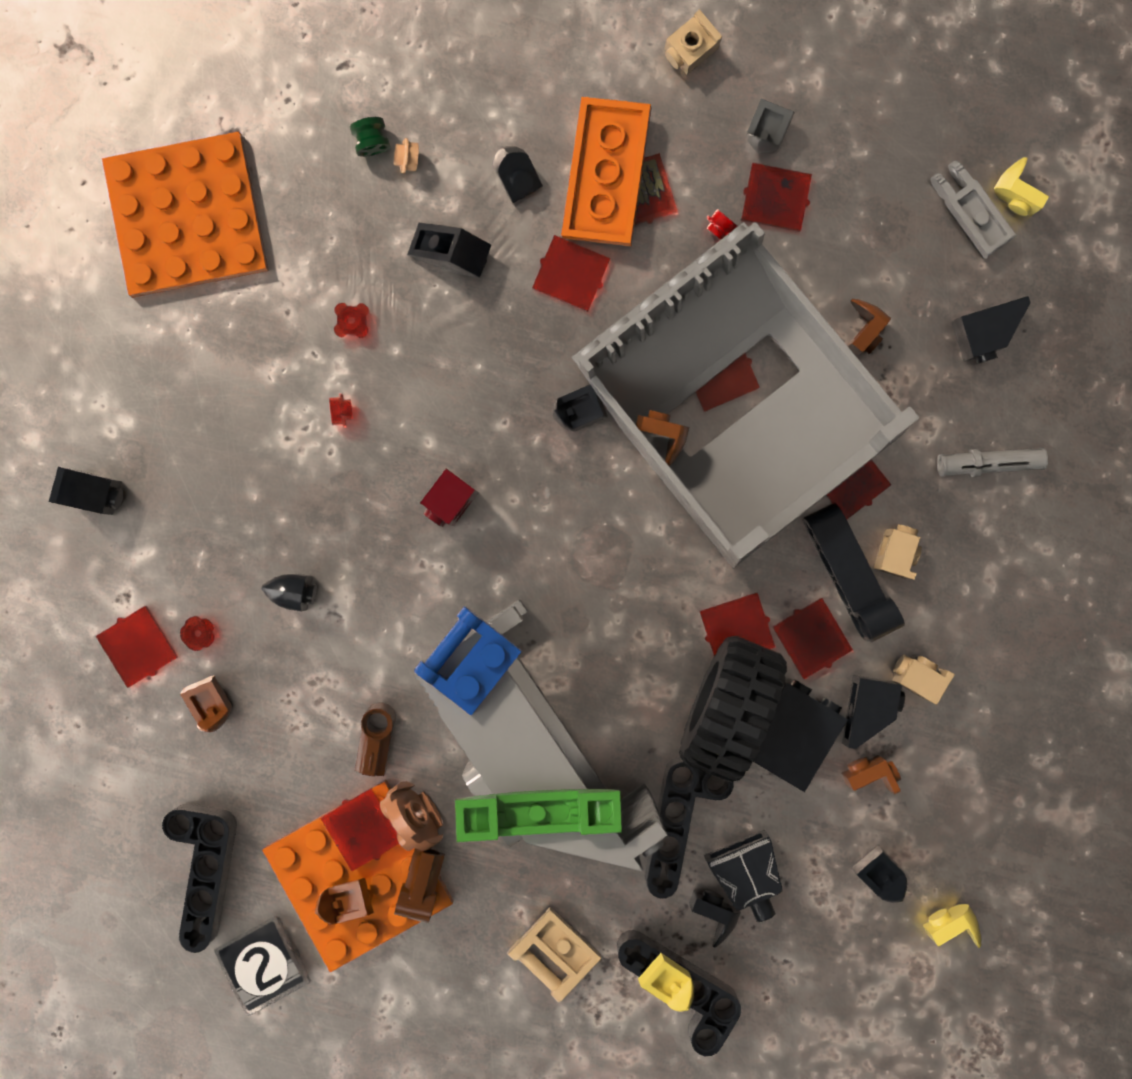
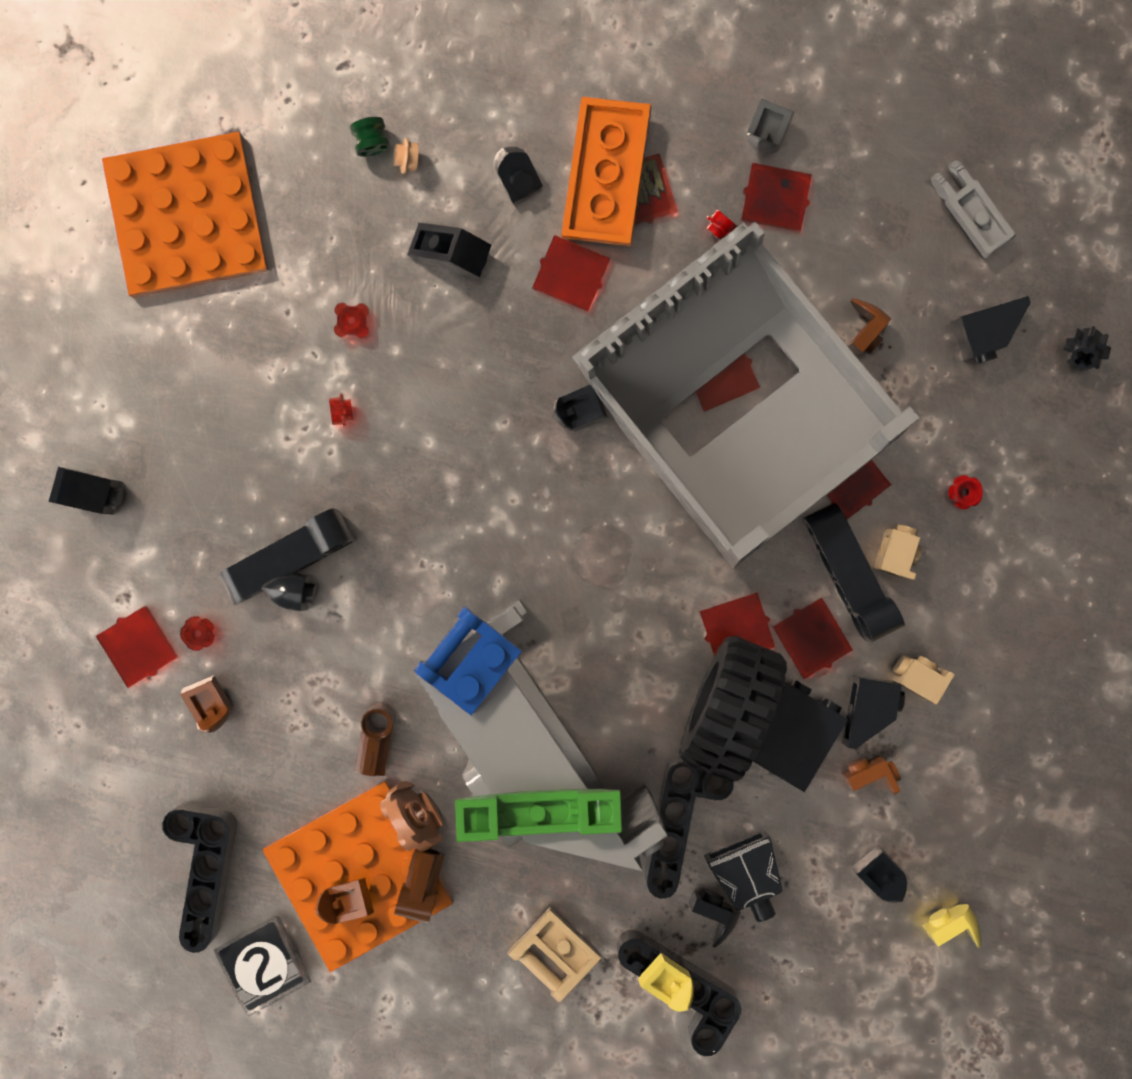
(289, 555): none -> black beam
(360, 829): clear red piece -> none
(448, 499): dark red brick -> none
(659, 424): dark orange plate -> none
(689, 57): tan brick -> none
(974, 488): none -> red plate
(993, 461): light grey pin -> none
(1019, 195): light yellow plate -> none
(1087, 348): none -> black gear

